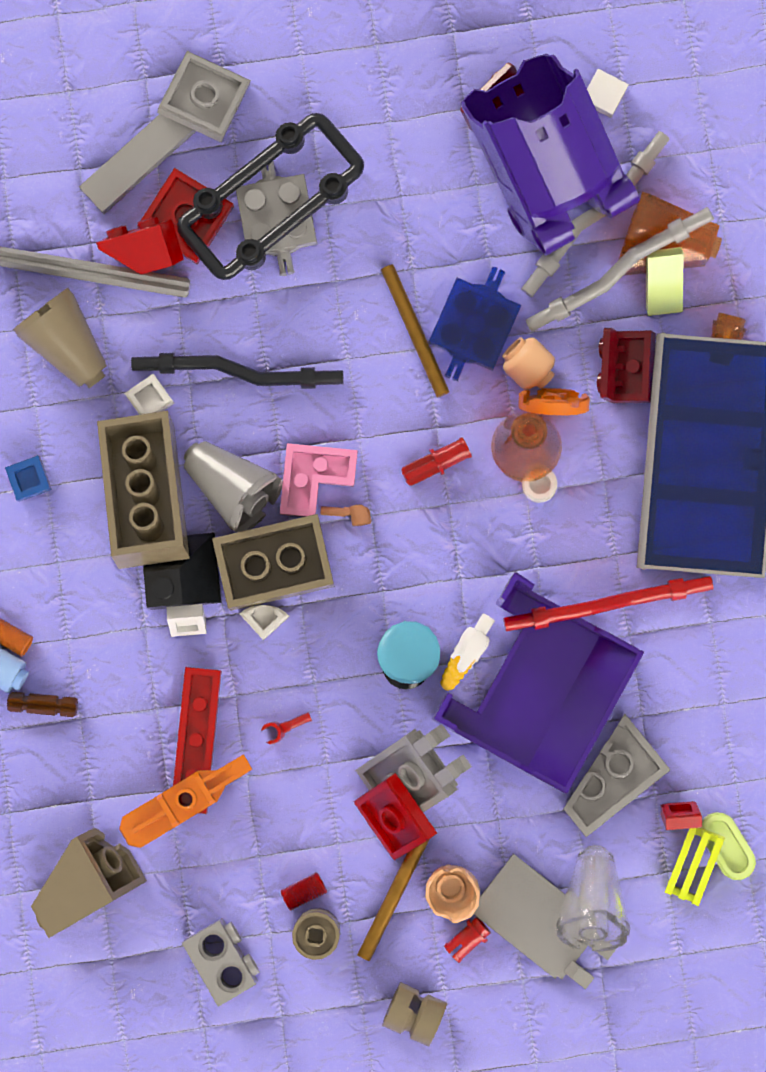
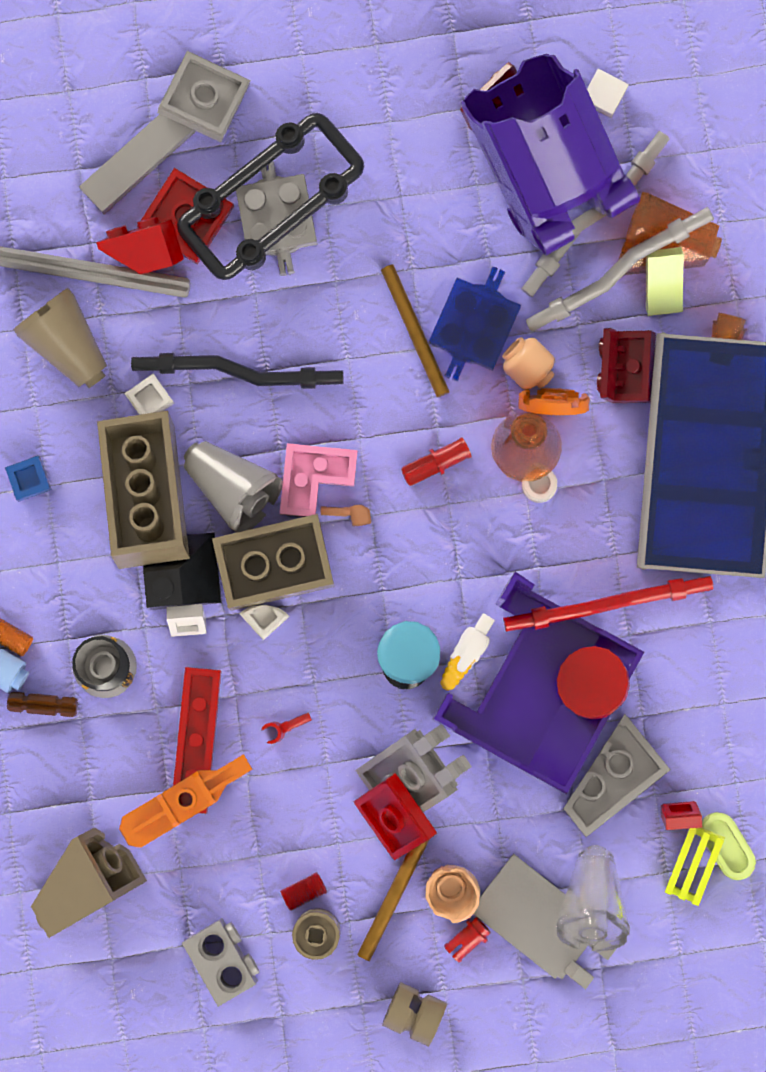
(104, 666): none -> light grey piece
(593, 682): none -> red tile

